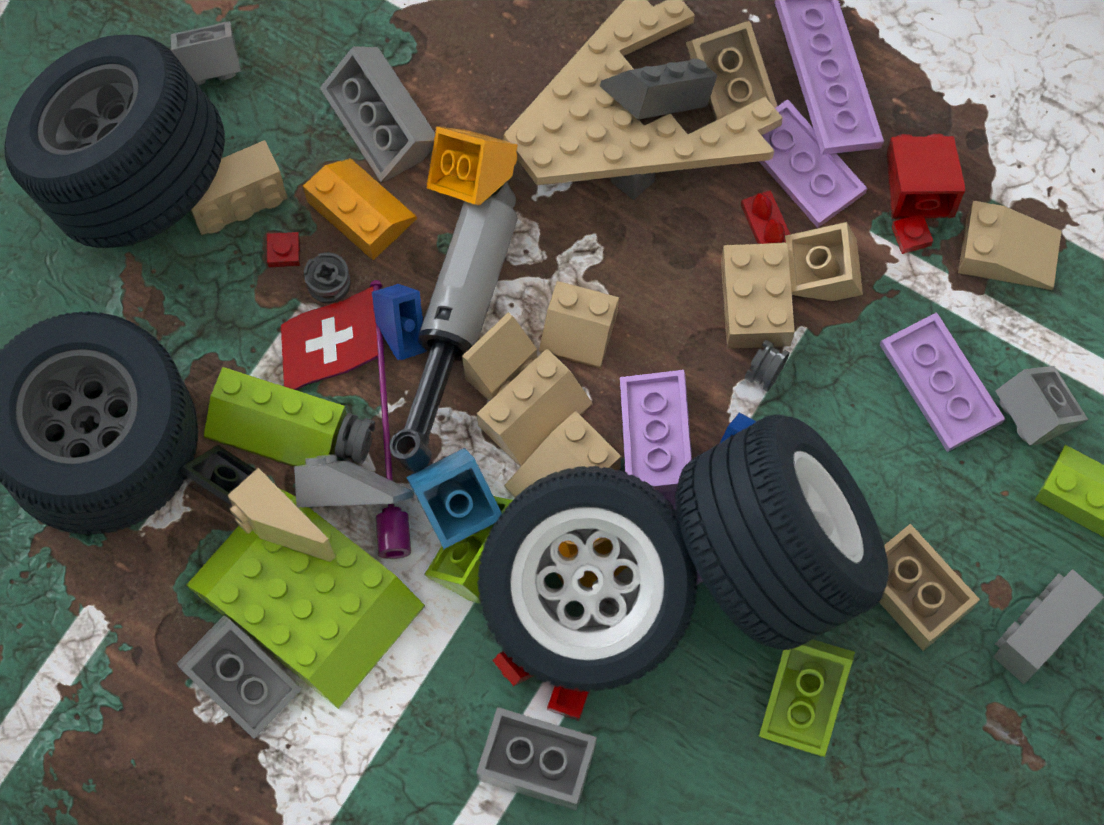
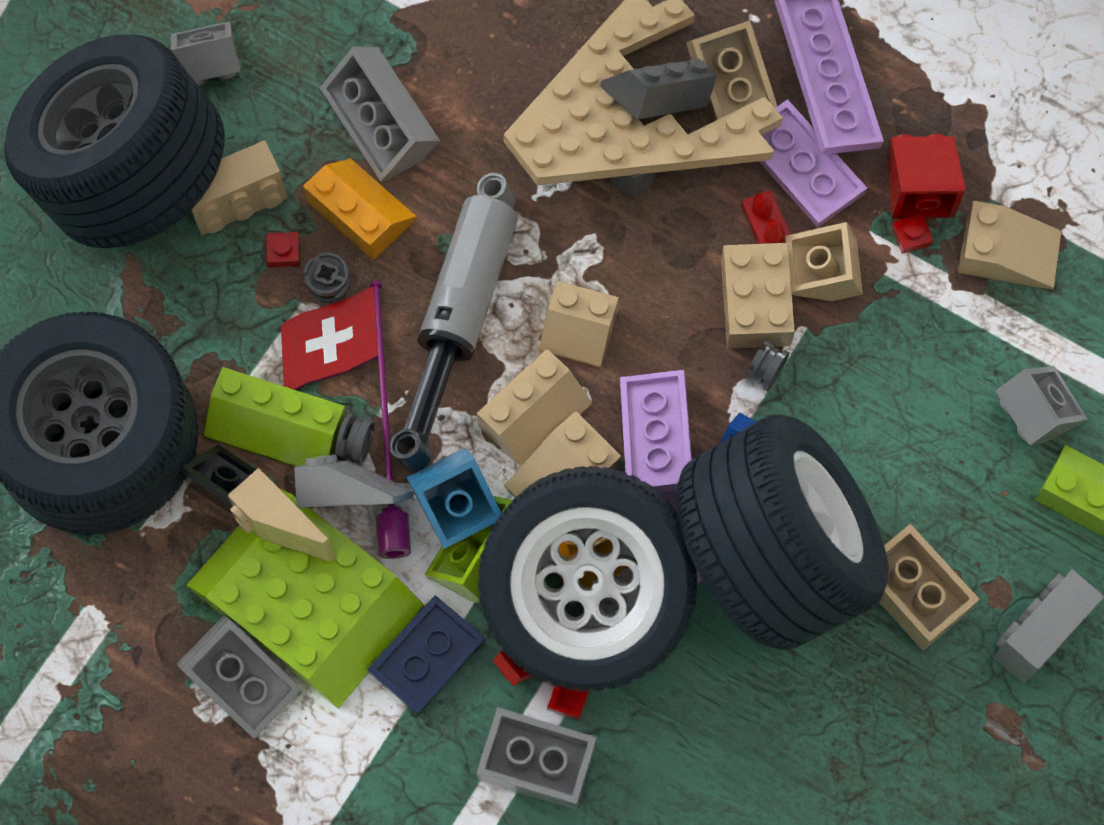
(399, 319): blue slope -> none
(426, 655): none -> dark blue plate
(469, 164): light orange slope -> none
(498, 357): tan slope -> none
(807, 696): lime slope -> none
(942, 382): lavender plate -> none

